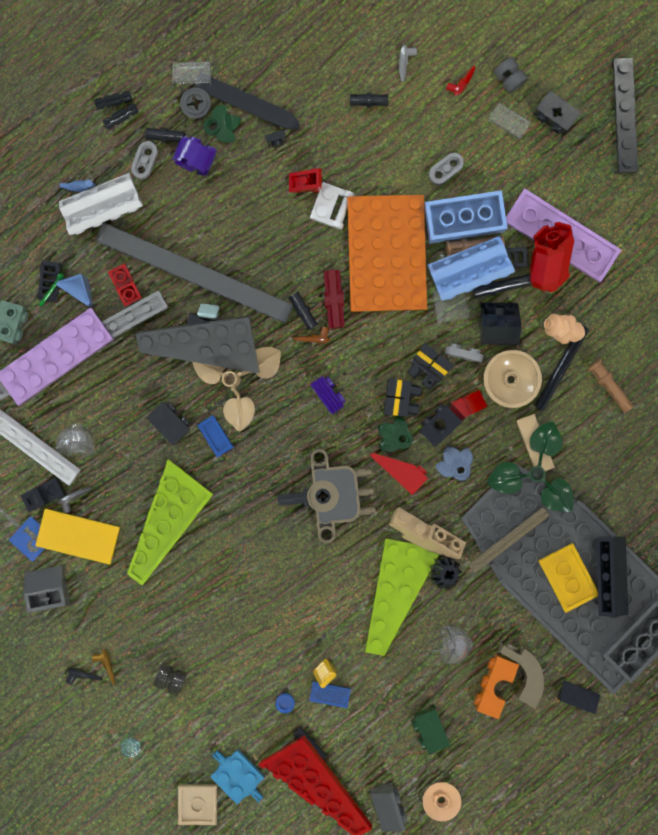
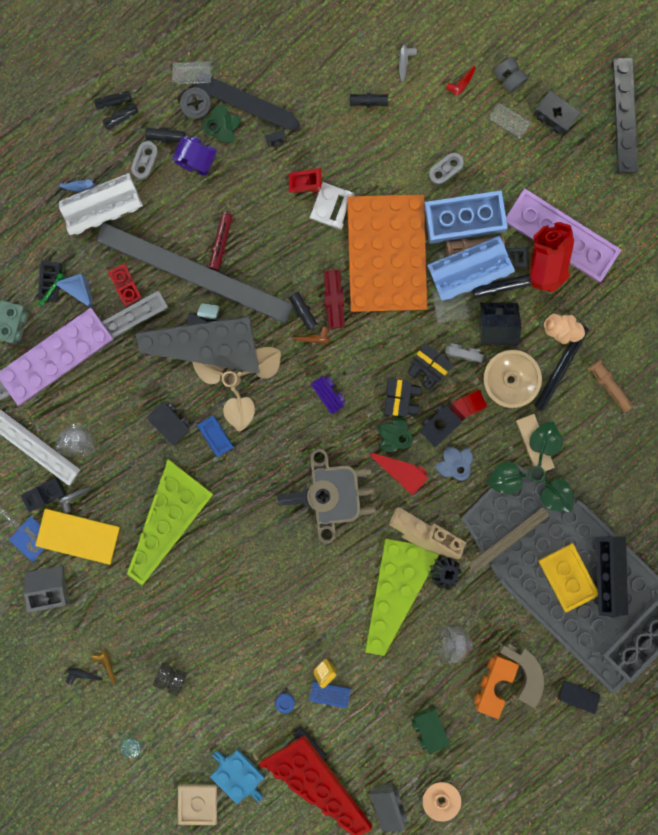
(226, 219): none -> dark red pin

